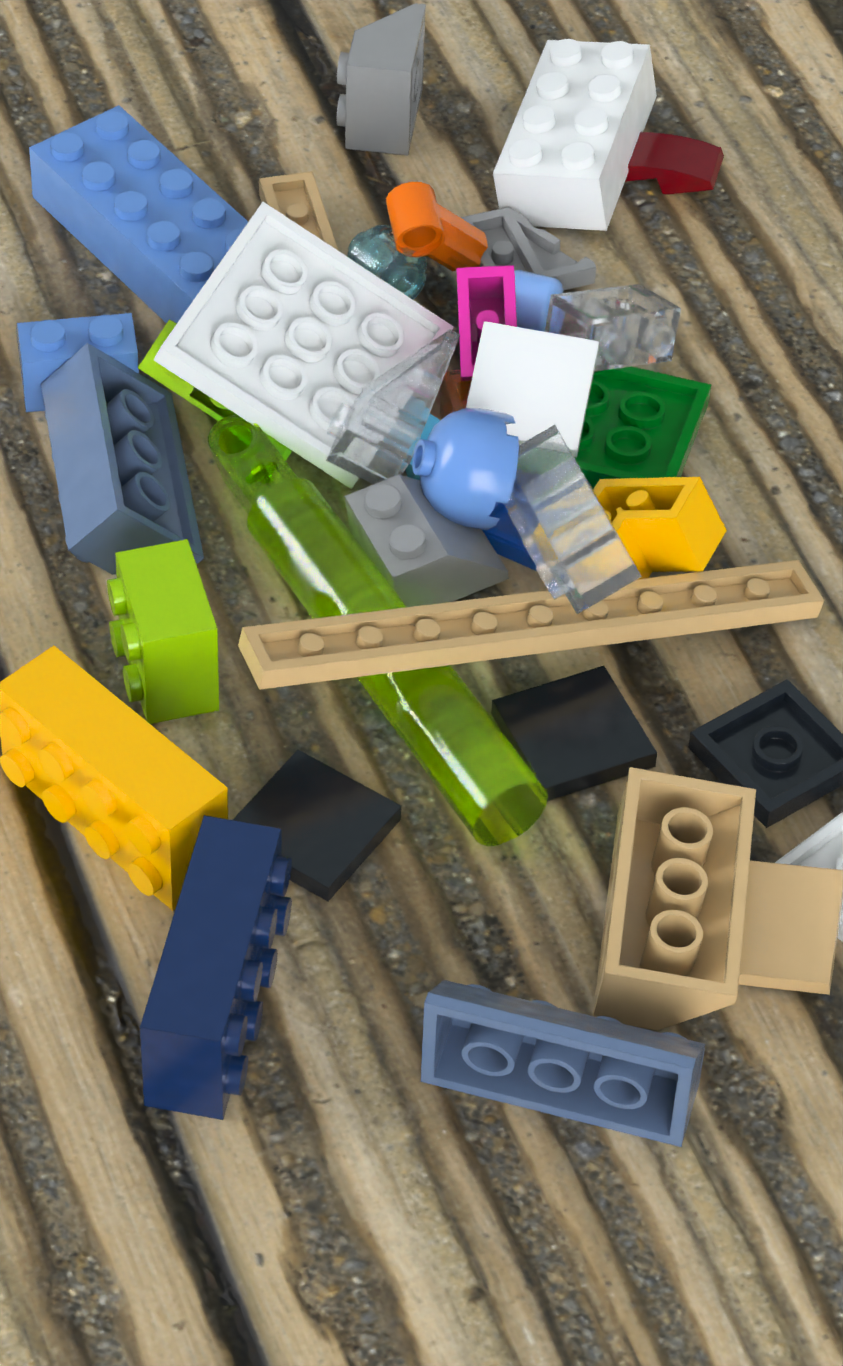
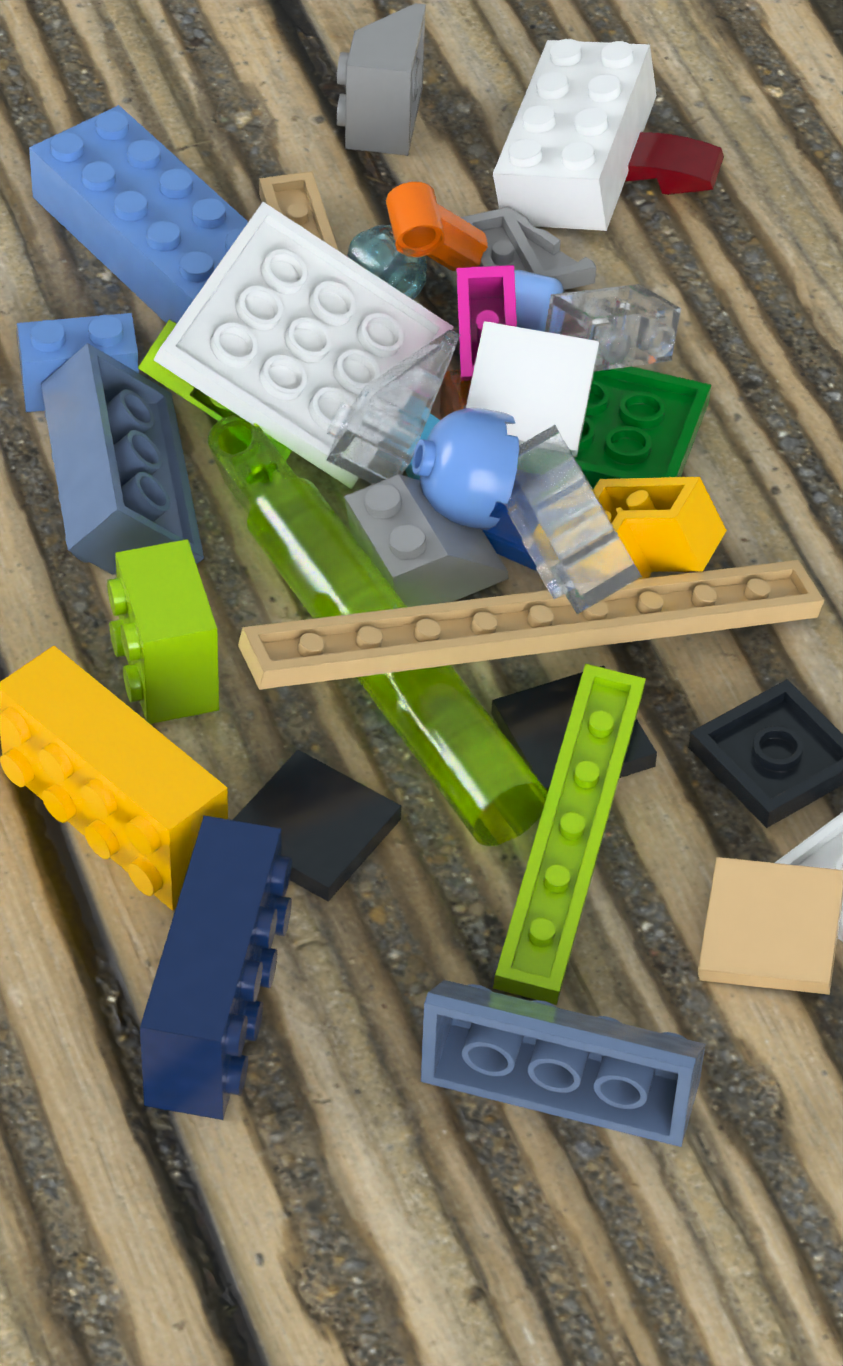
(569, 835): none -> lime plate
(675, 900): tan slope -> none

